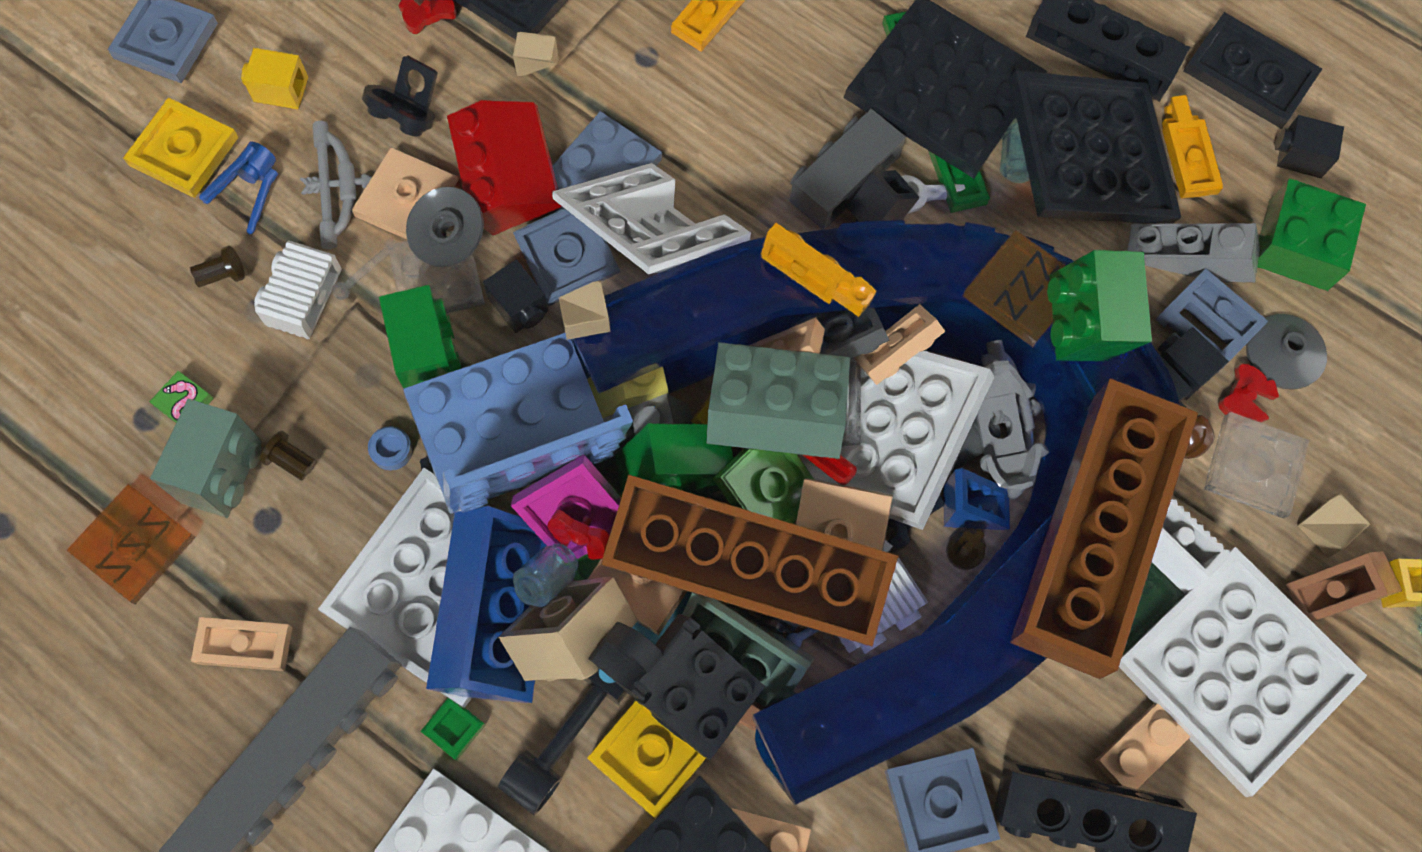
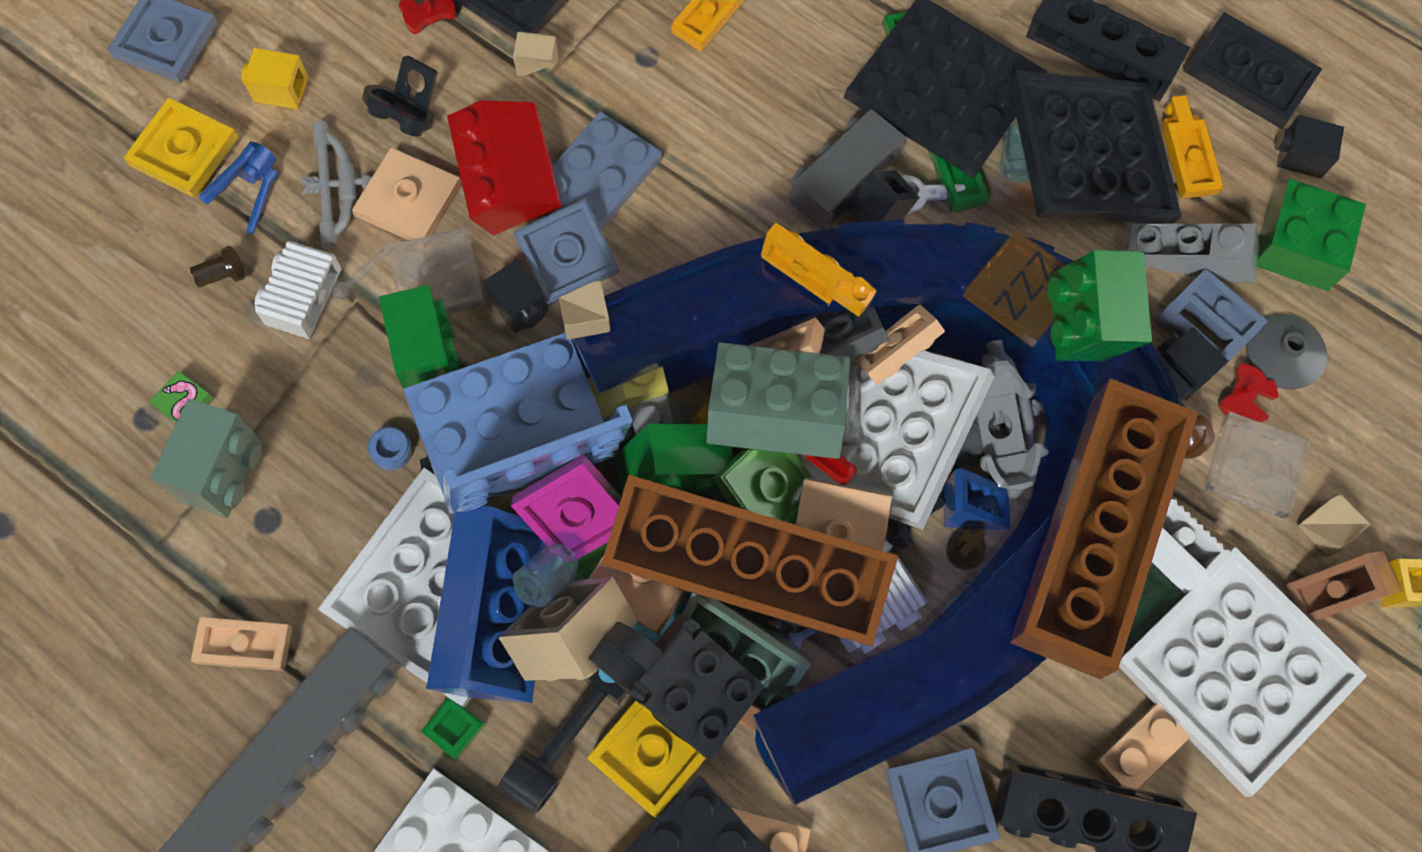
(131, 544): clear orange tile -> none
(287, 456): dark brown piece -> none
(432, 218): dark grey dish -> none
(567, 529): red piece -> none
(639, 220): white slope -> none

